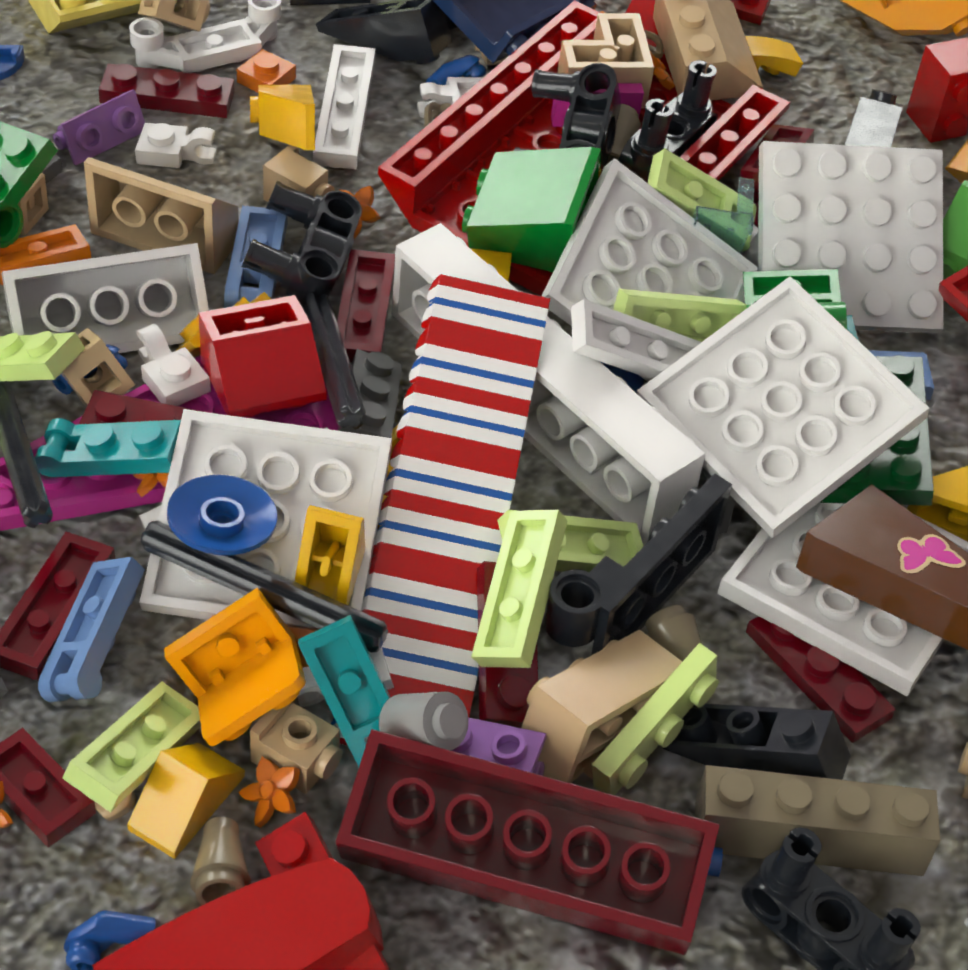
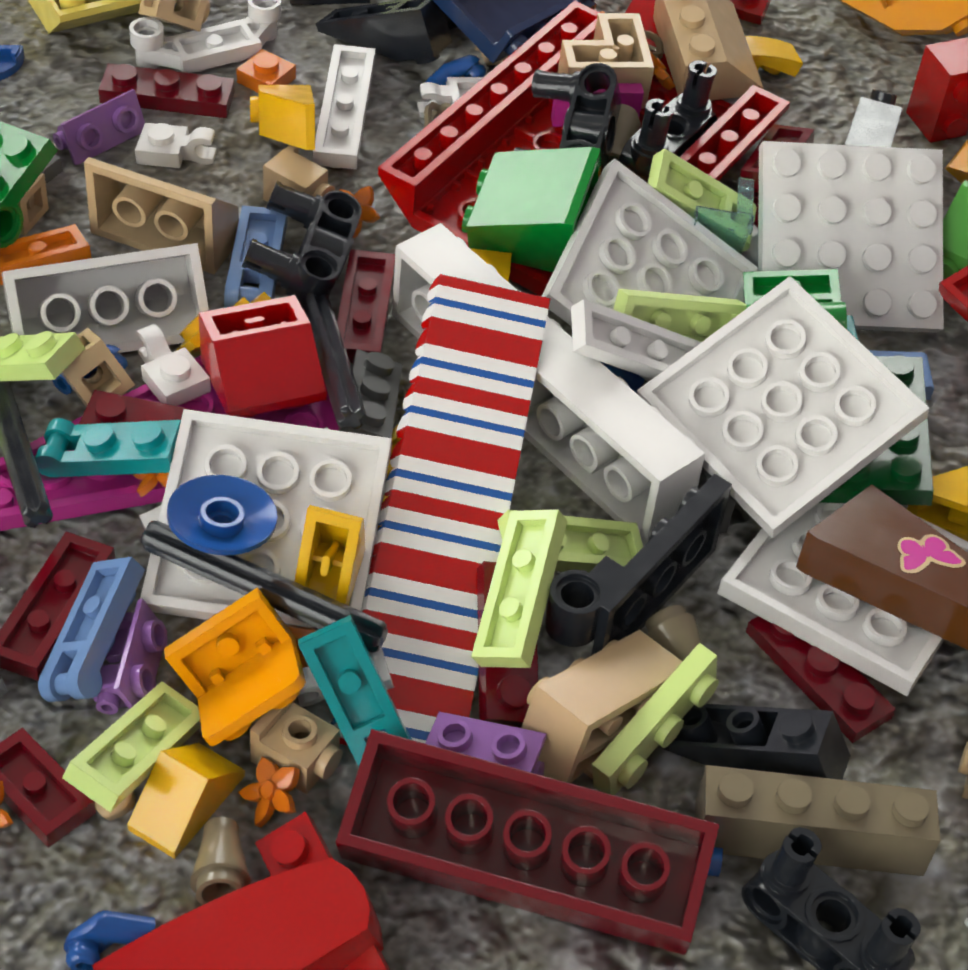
(139, 651): none -> medium lavender hinge
(427, 718): light grey brick -> none

